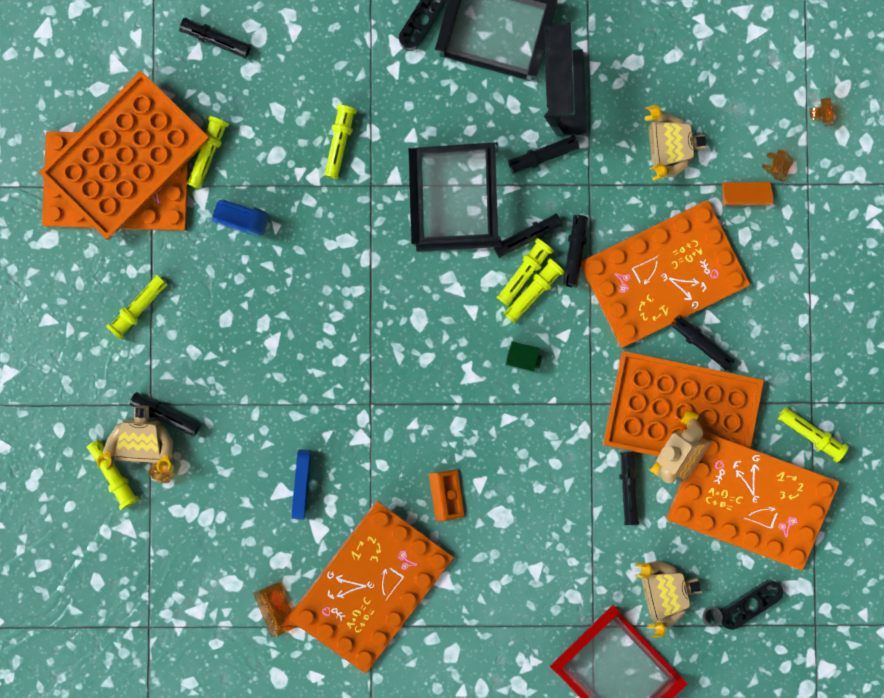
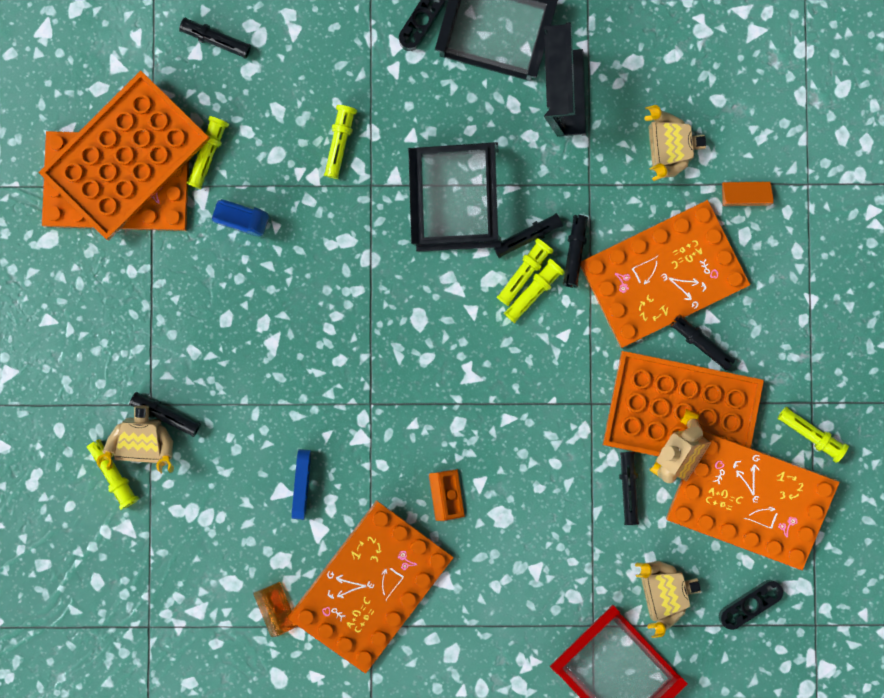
(129, 315): neon yellow pin -> none
(164, 478): clear orange tile -> none
(523, 357): dark green brick -> none
(543, 154): black pin -> none
(717, 616): dark grey hinge -> none
(781, 164): clear orange tile -> none
(824, 112): clear orange tile -> none

